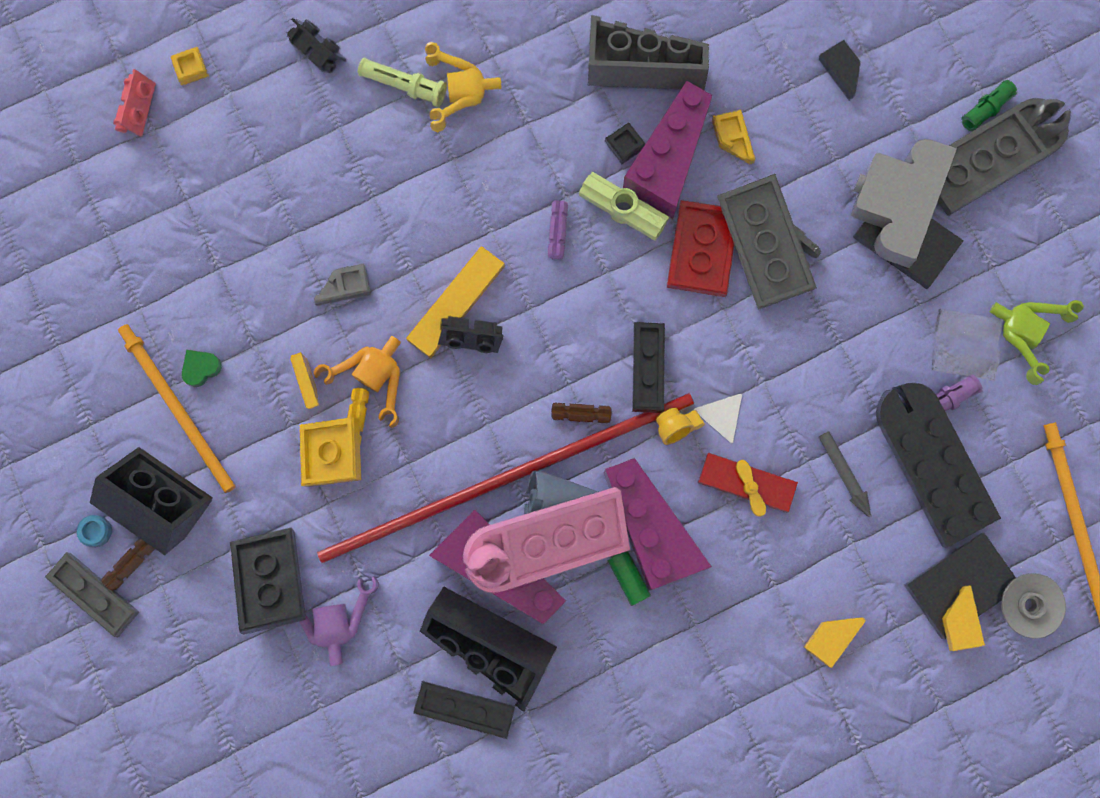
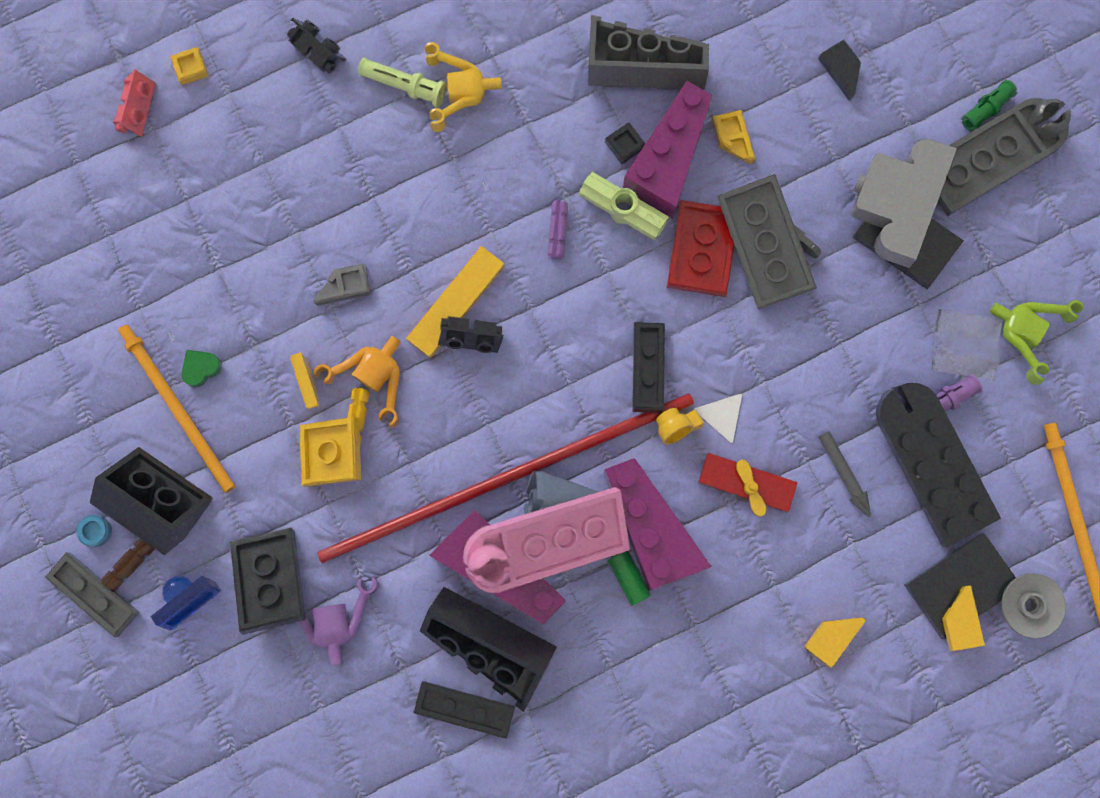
(183, 600): none -> clear blue tile
(581, 412): reddish brown axle -> none

